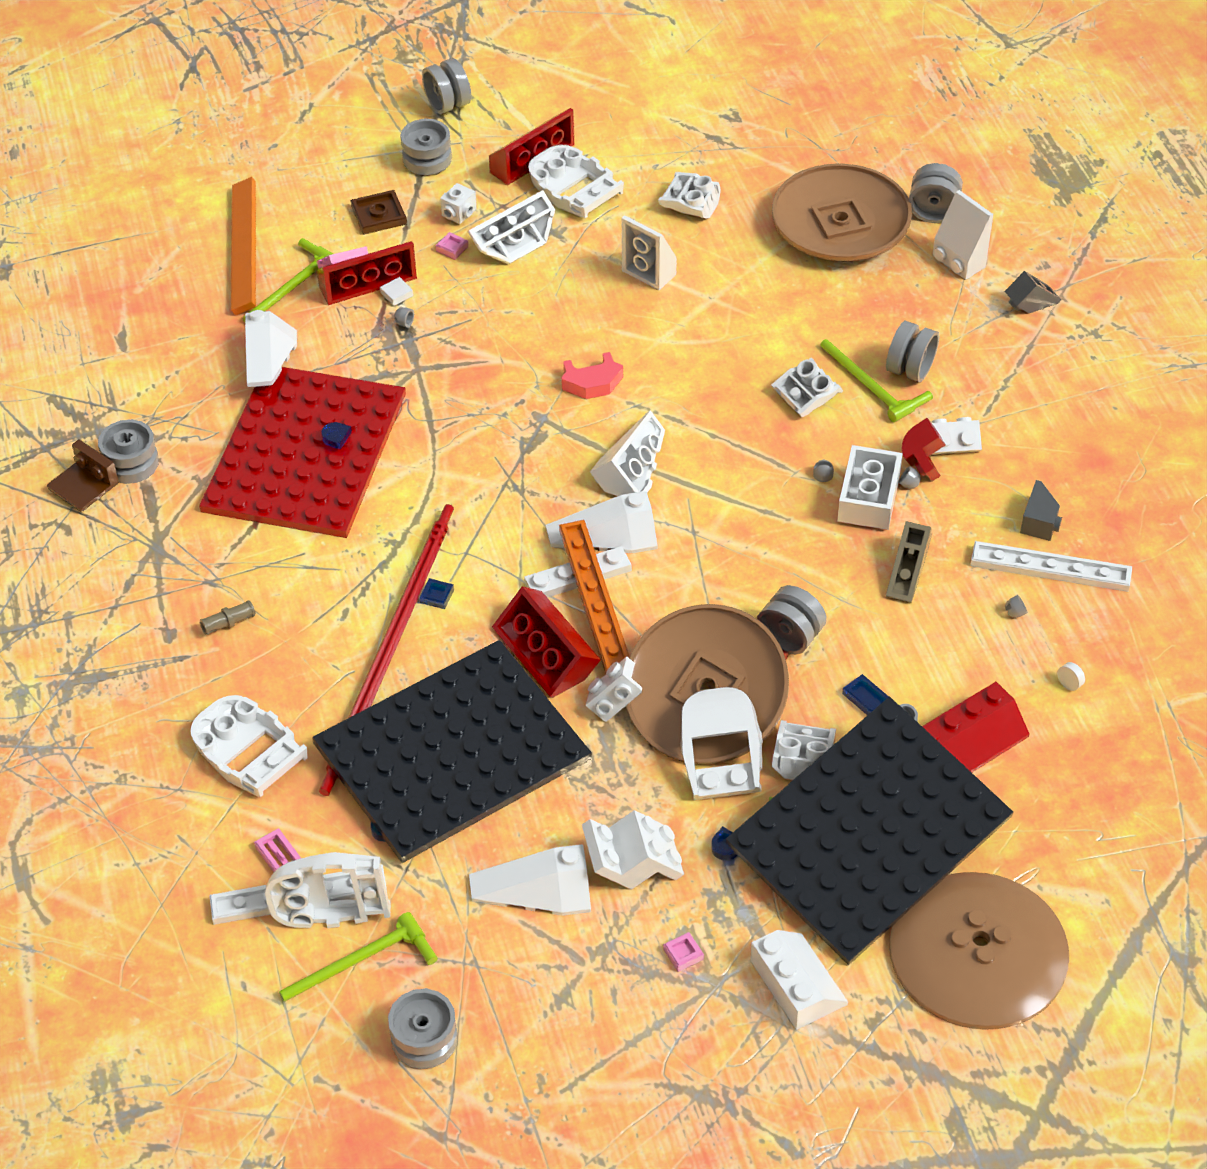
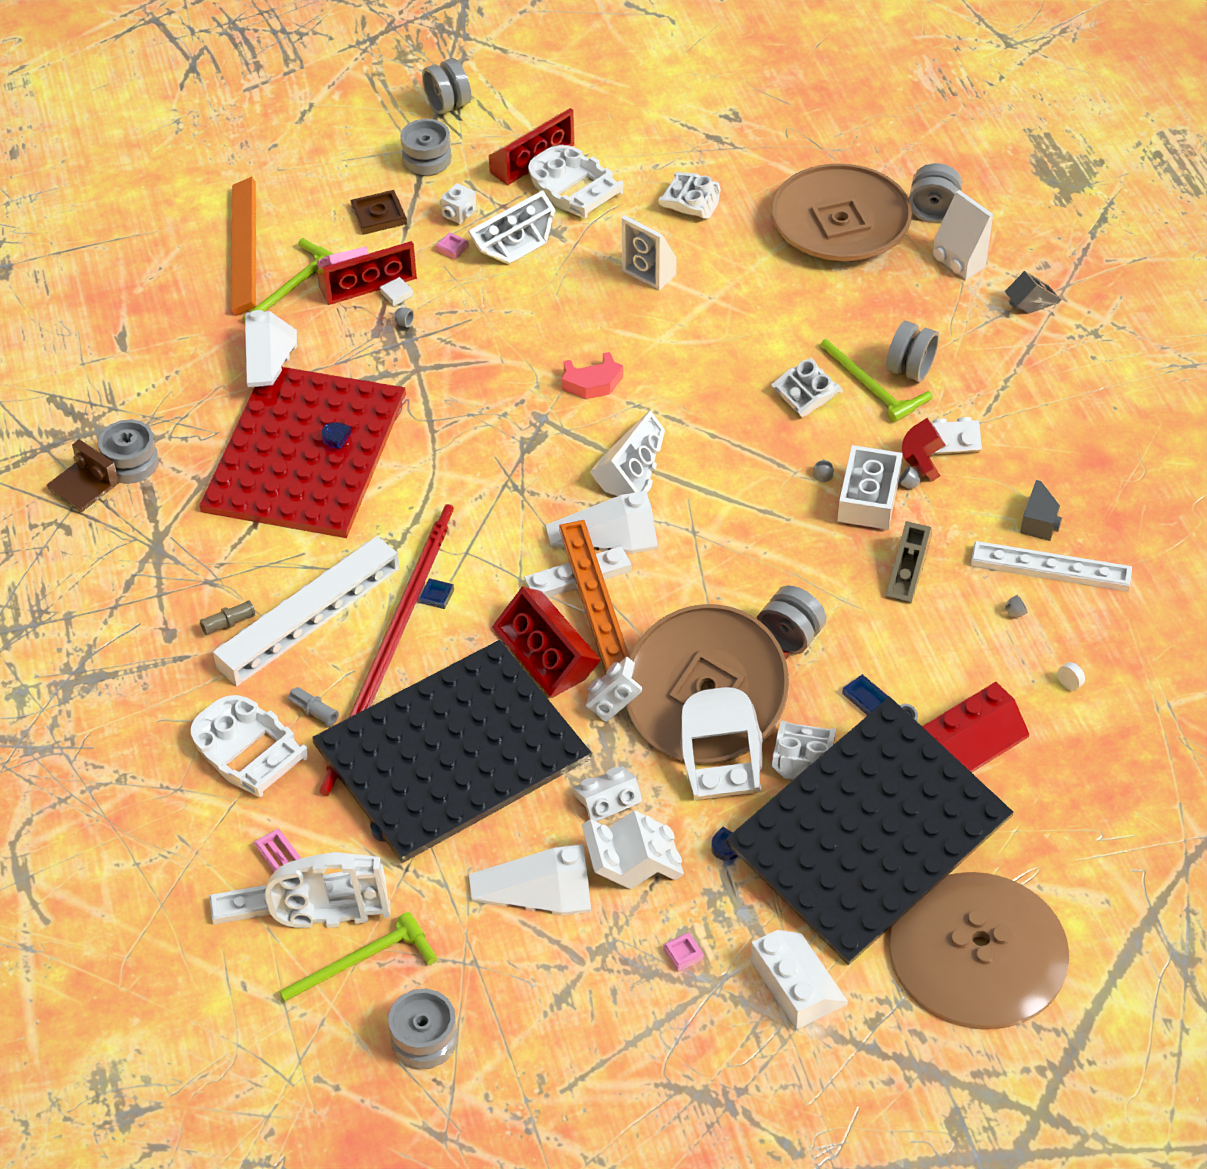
(306, 611): none -> white brick
(313, 706): none -> light grey axle
(608, 793): none -> white bracket

